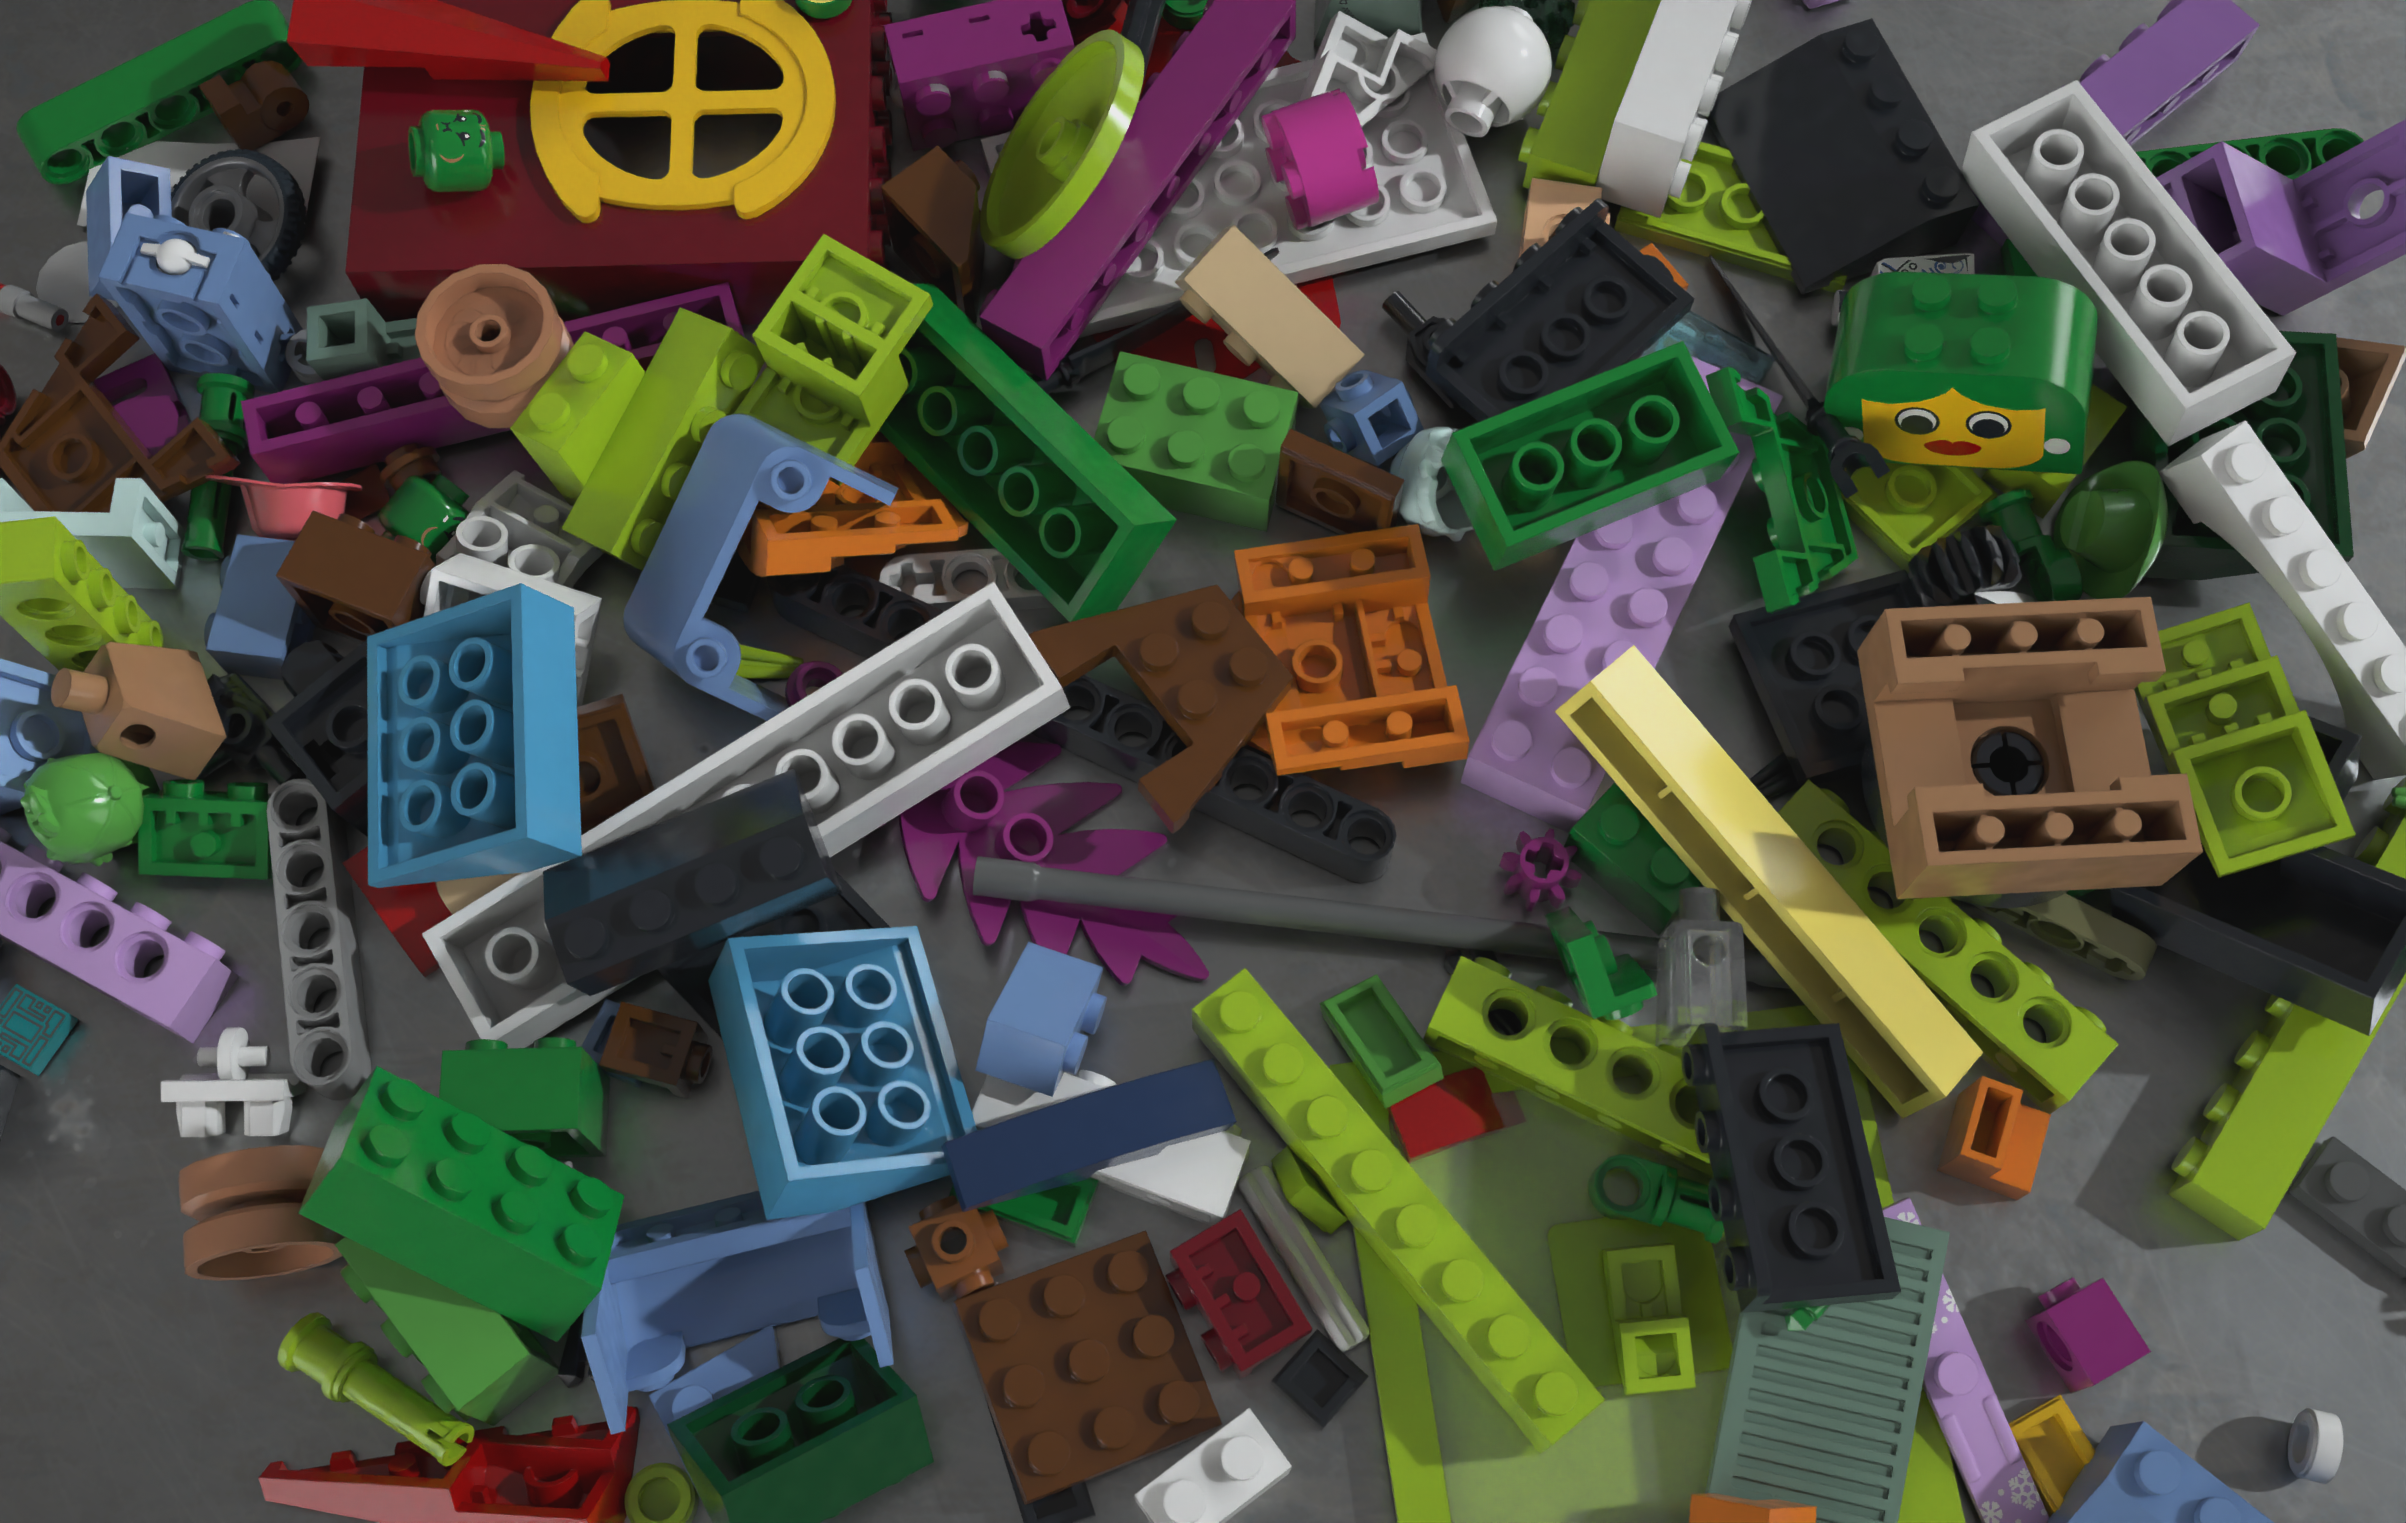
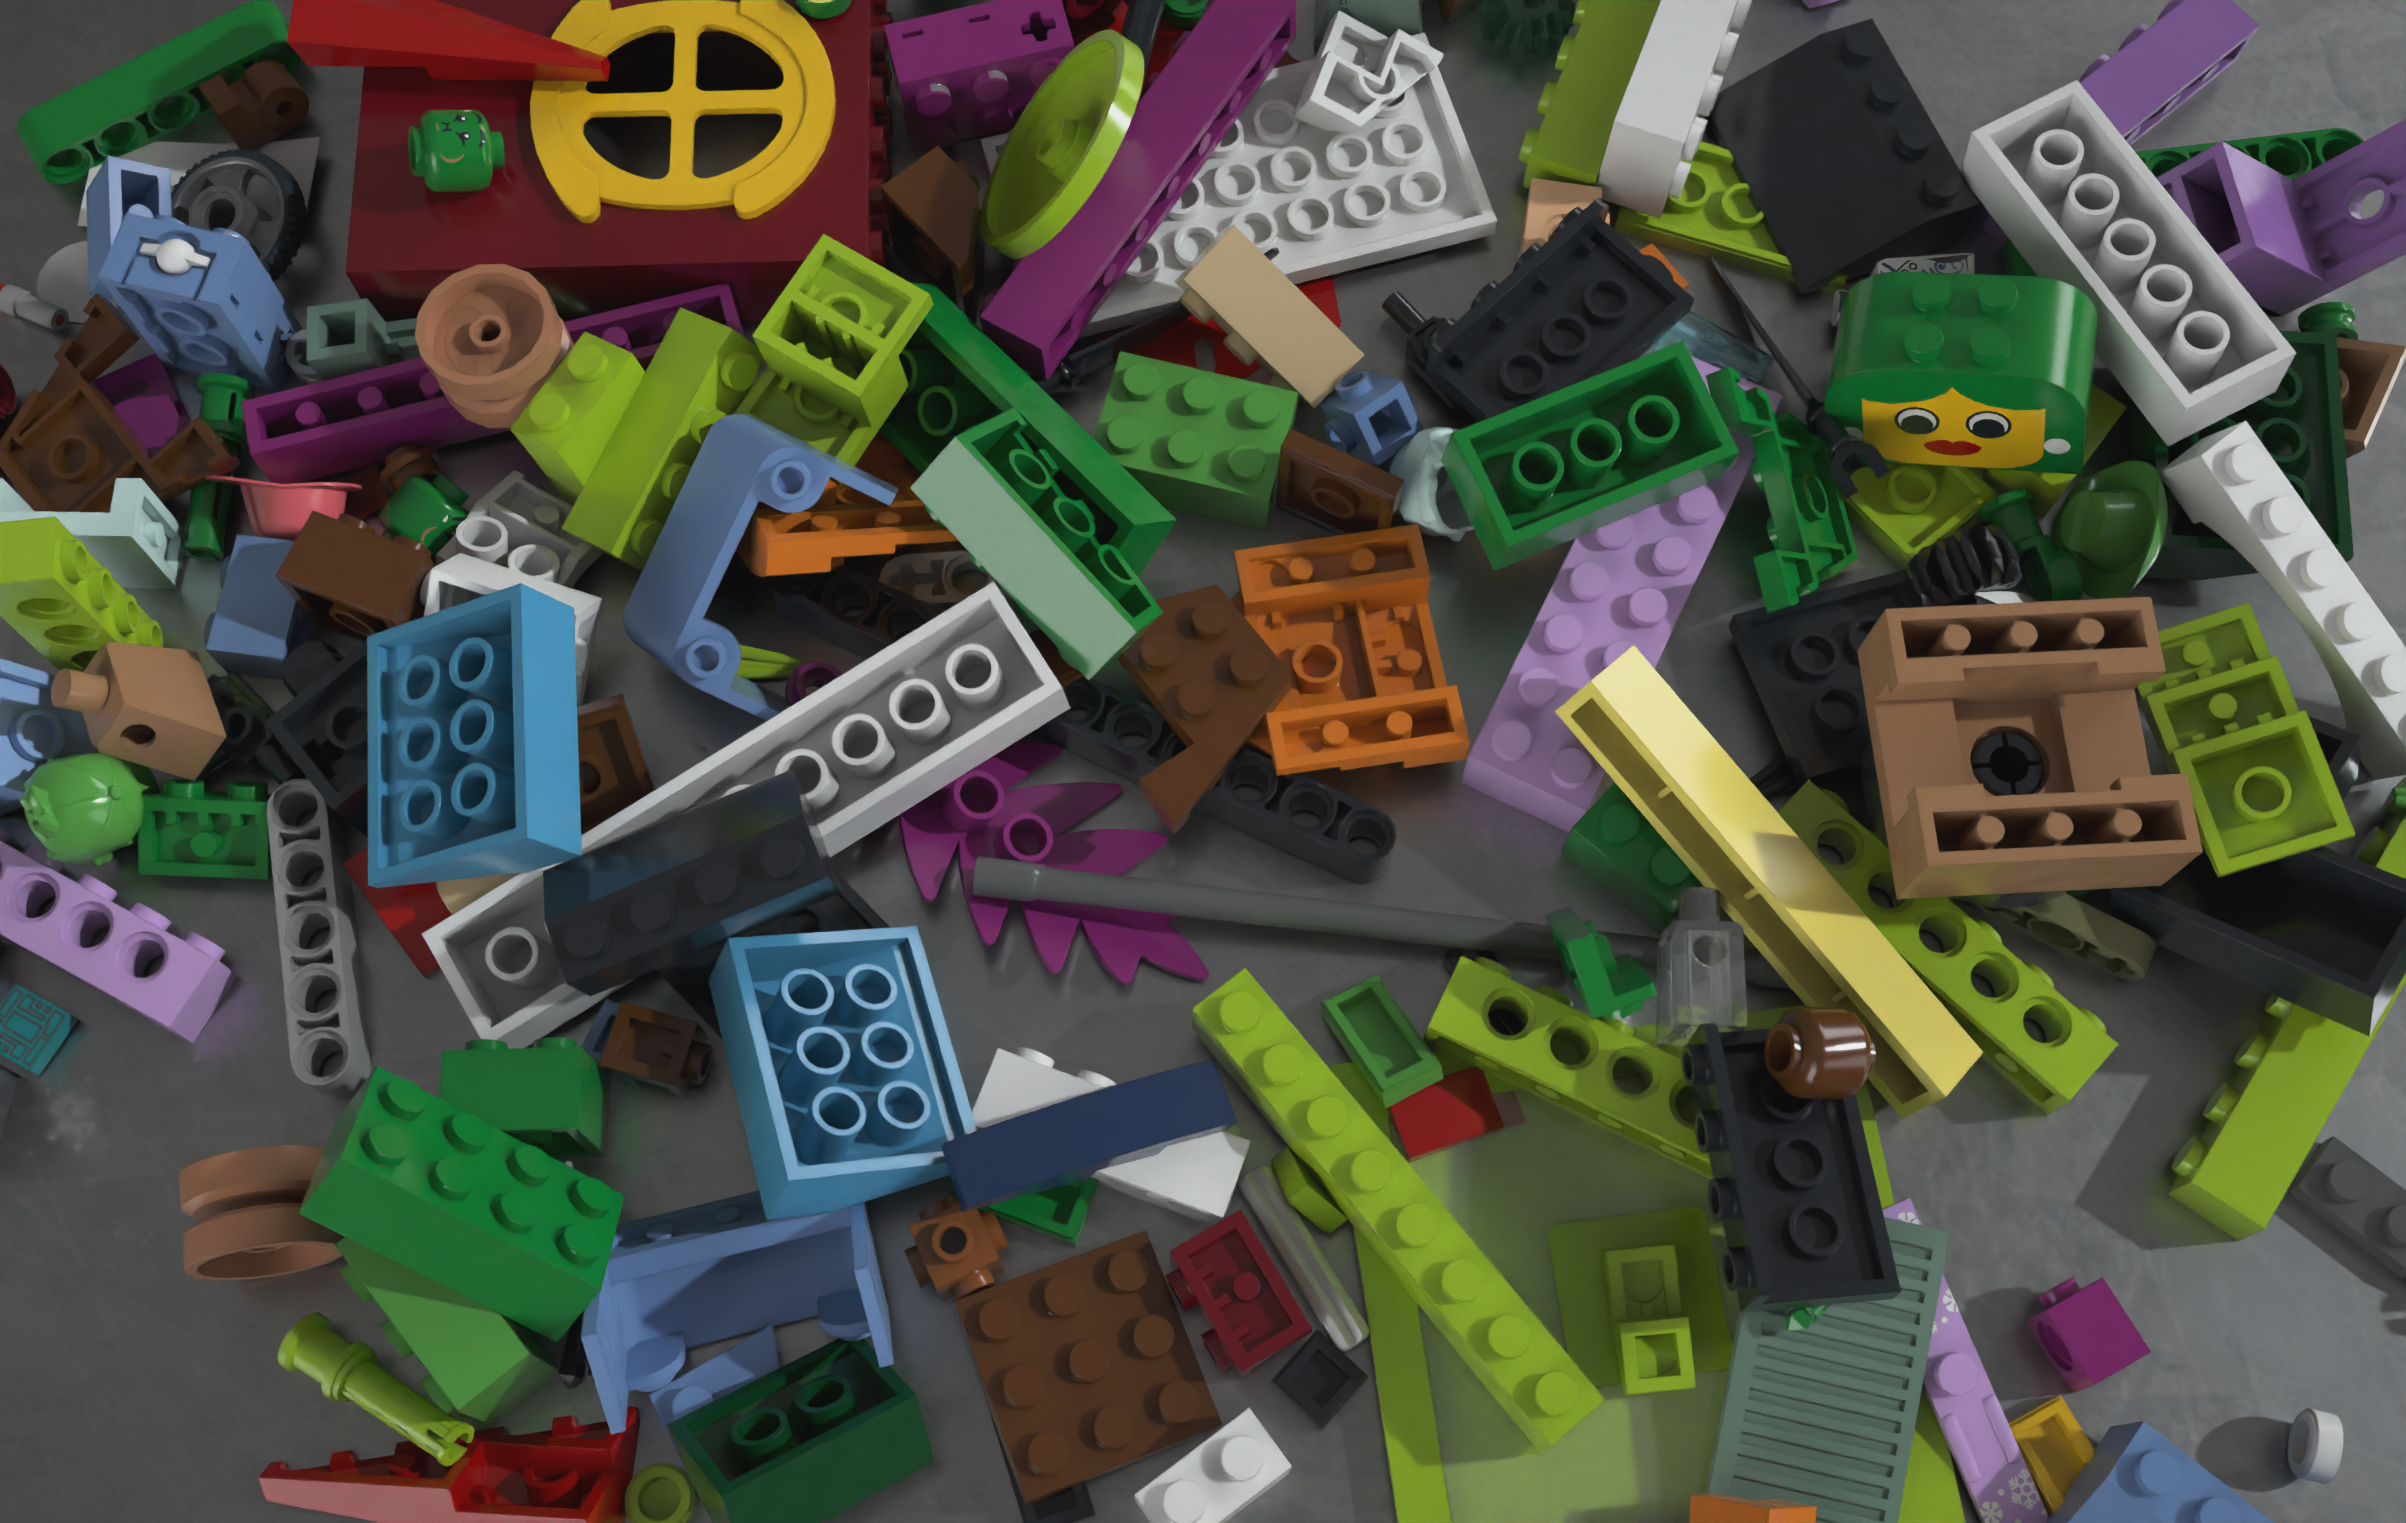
(203, 1096): white hips -> none
(1037, 542): none -> wedge
(1042, 1019): medium blue brick -> none
(1320, 158): dark pink brick -> none
(1492, 68): white brick -> none
(1556, 859): magenta gear -> none
(1660, 1199): green connector -> none
(1819, 1053): none -> reddish brown head
(1994, 1139): orange piece -> none
(2329, 318): none -> green bush

